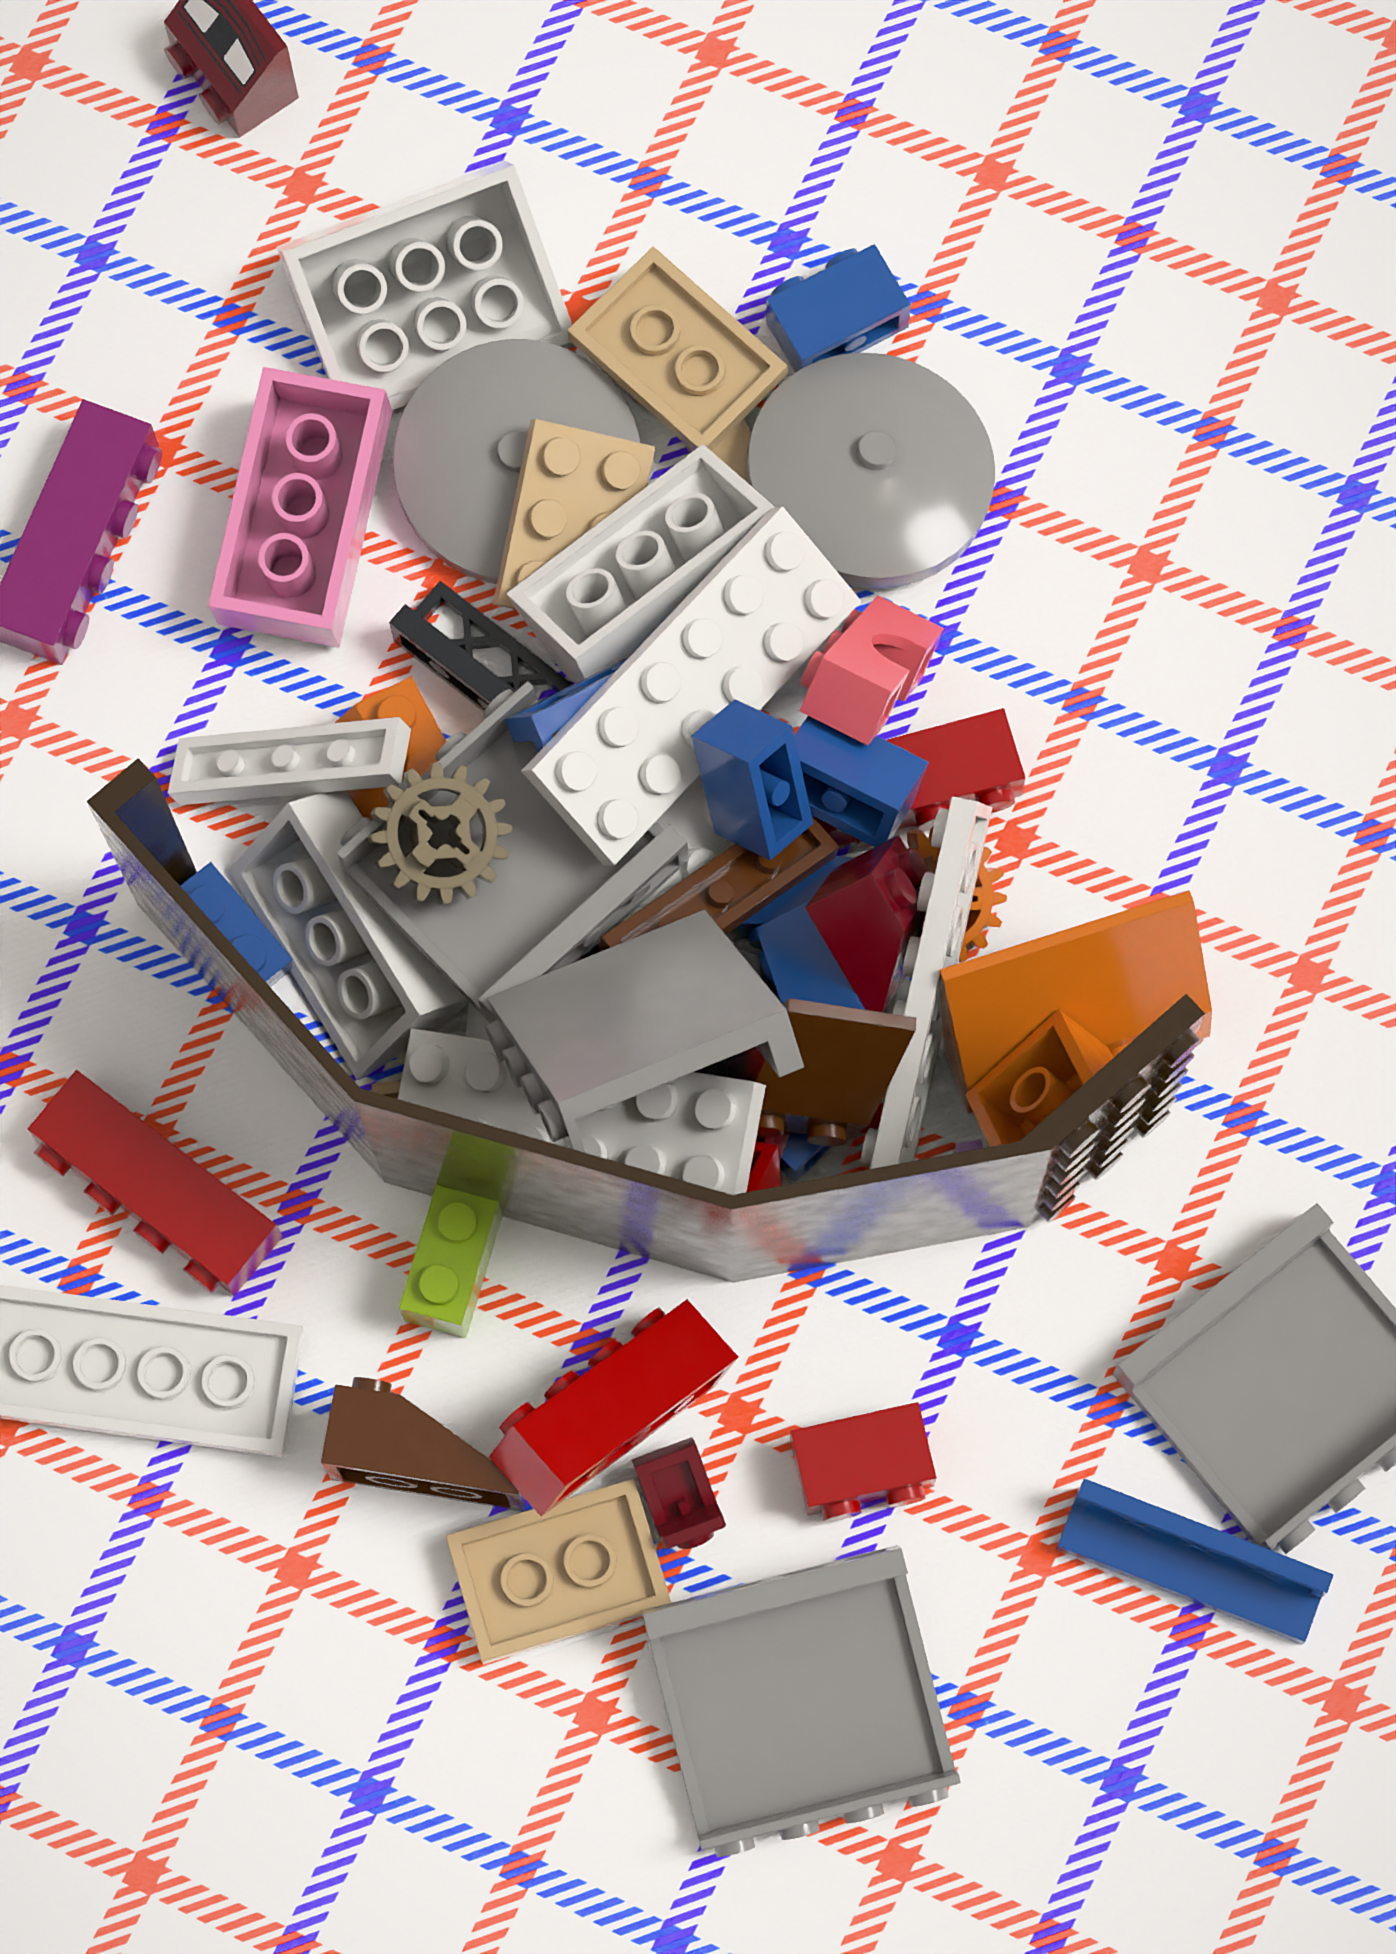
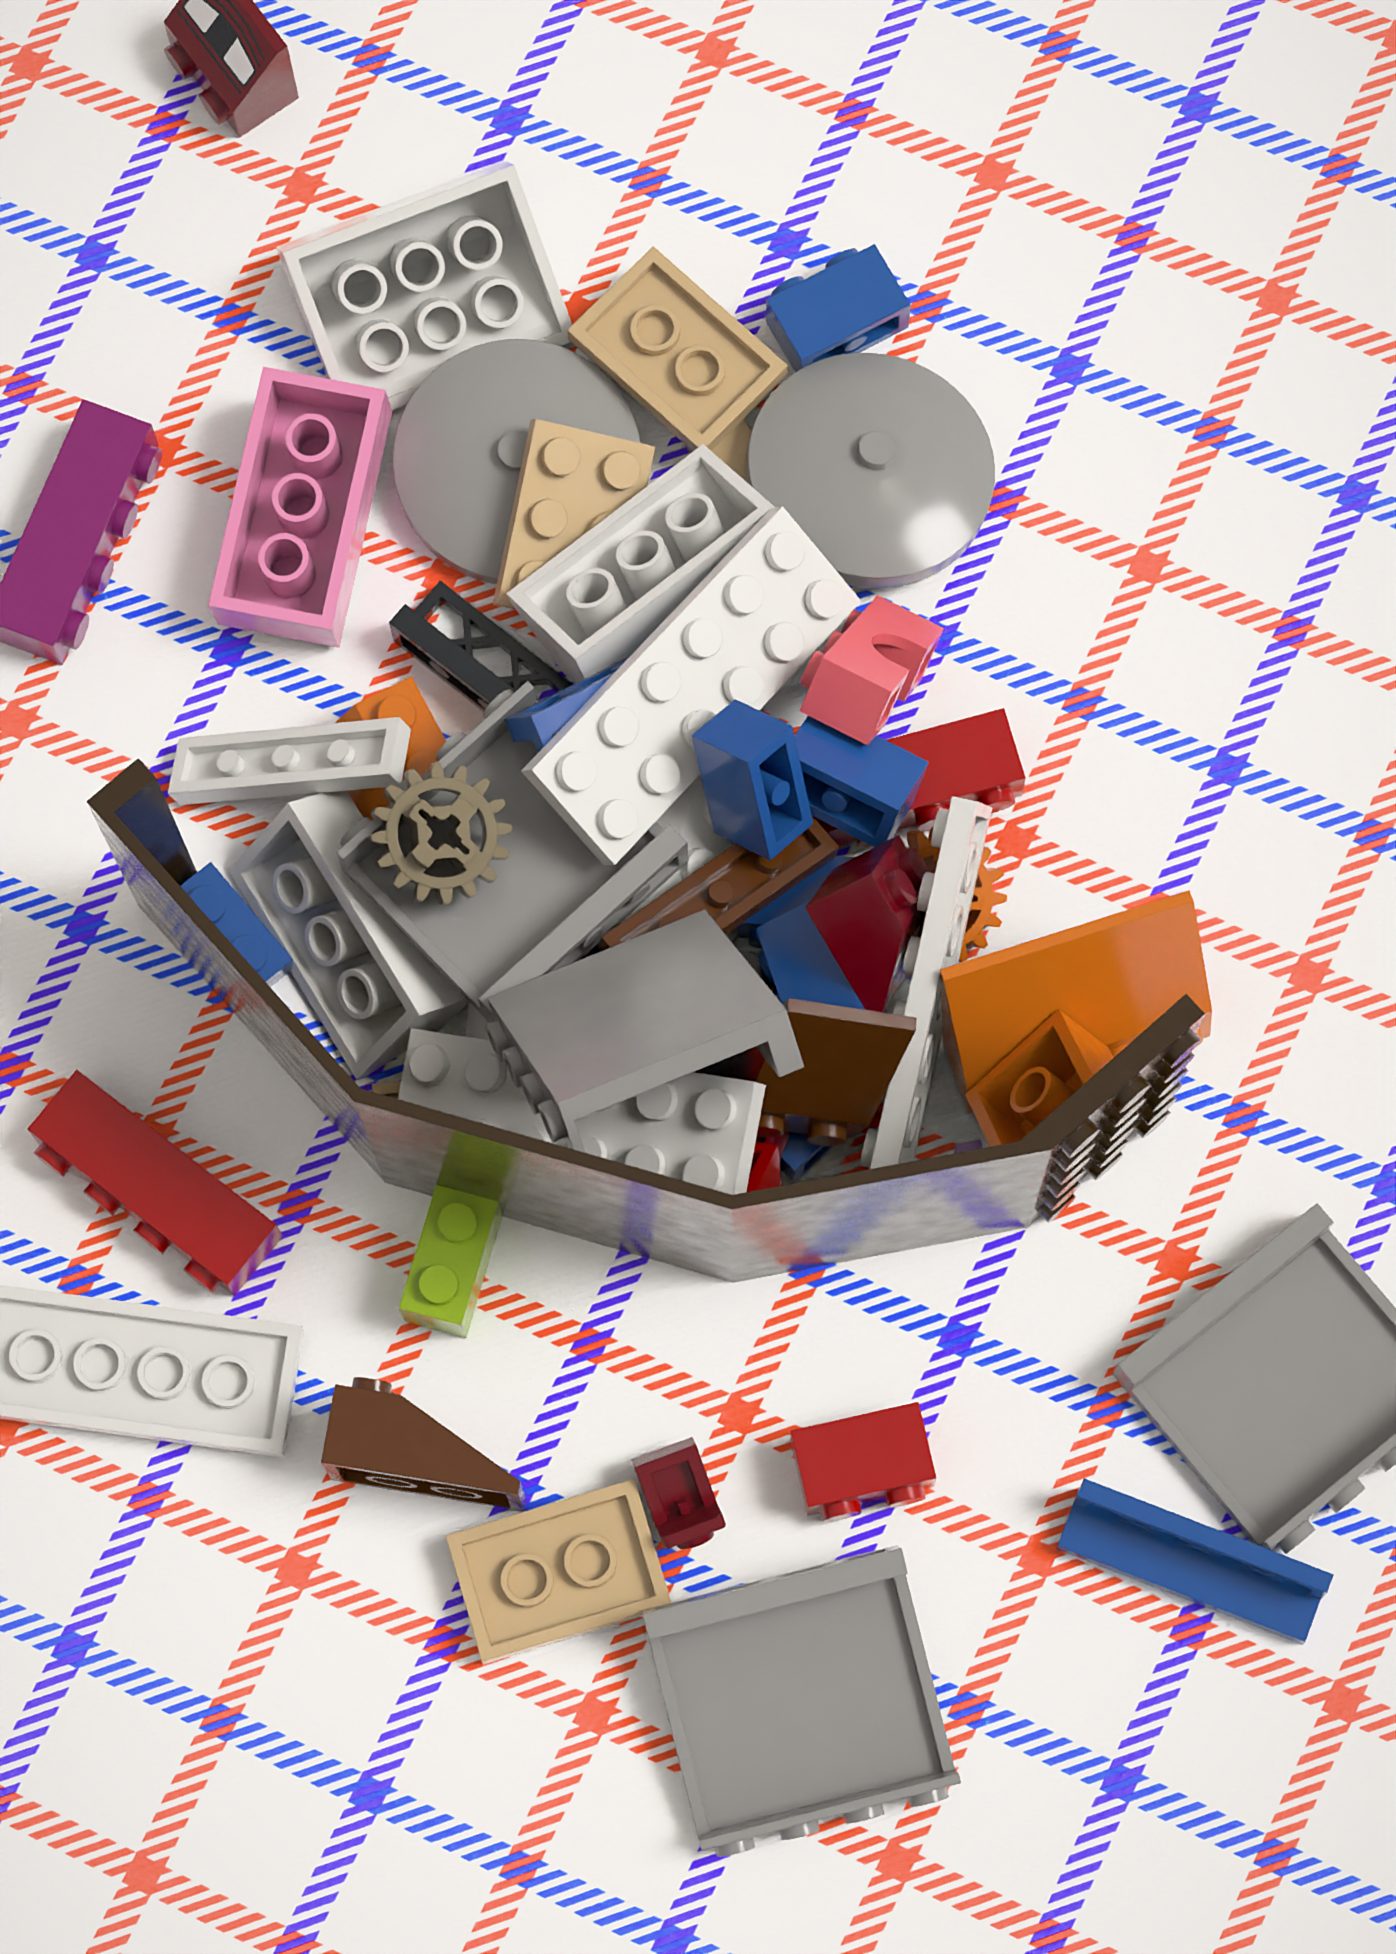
(611, 1406): red brick -> none

